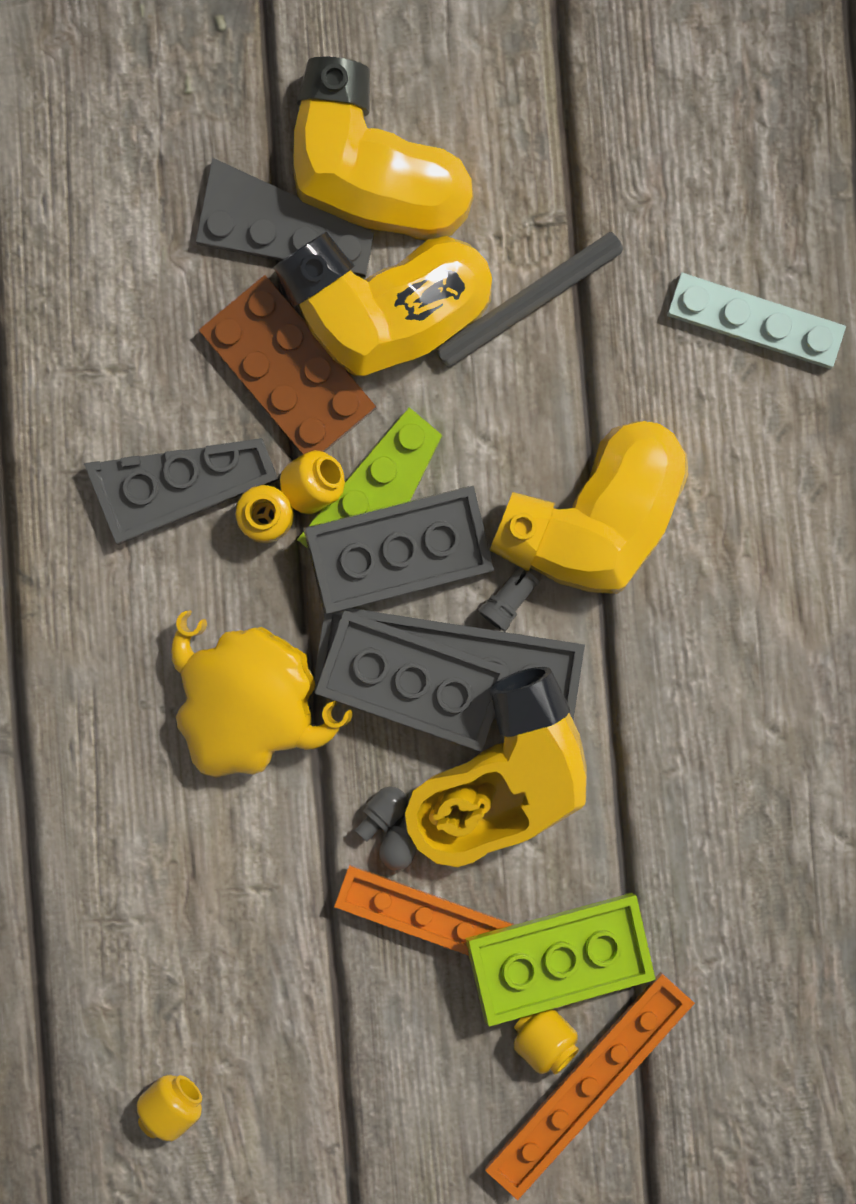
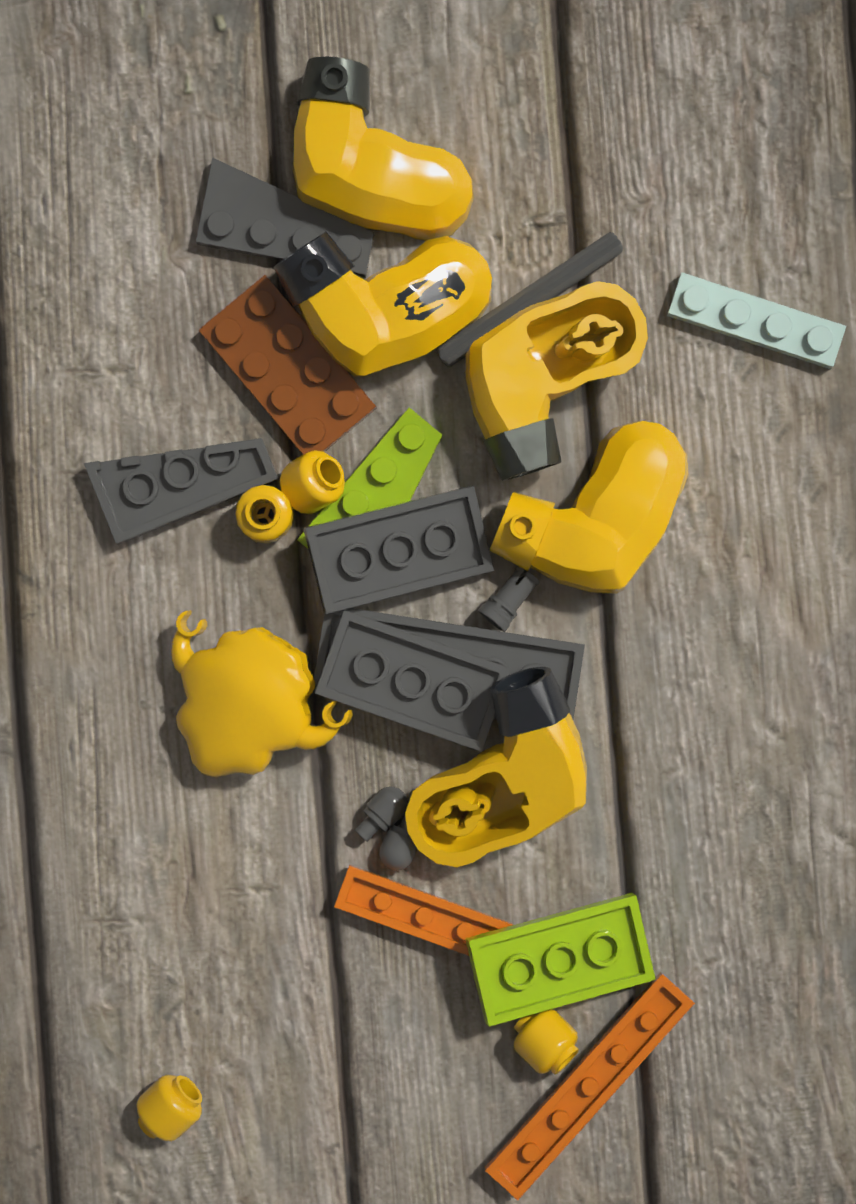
(543, 357): none -> yellow piece

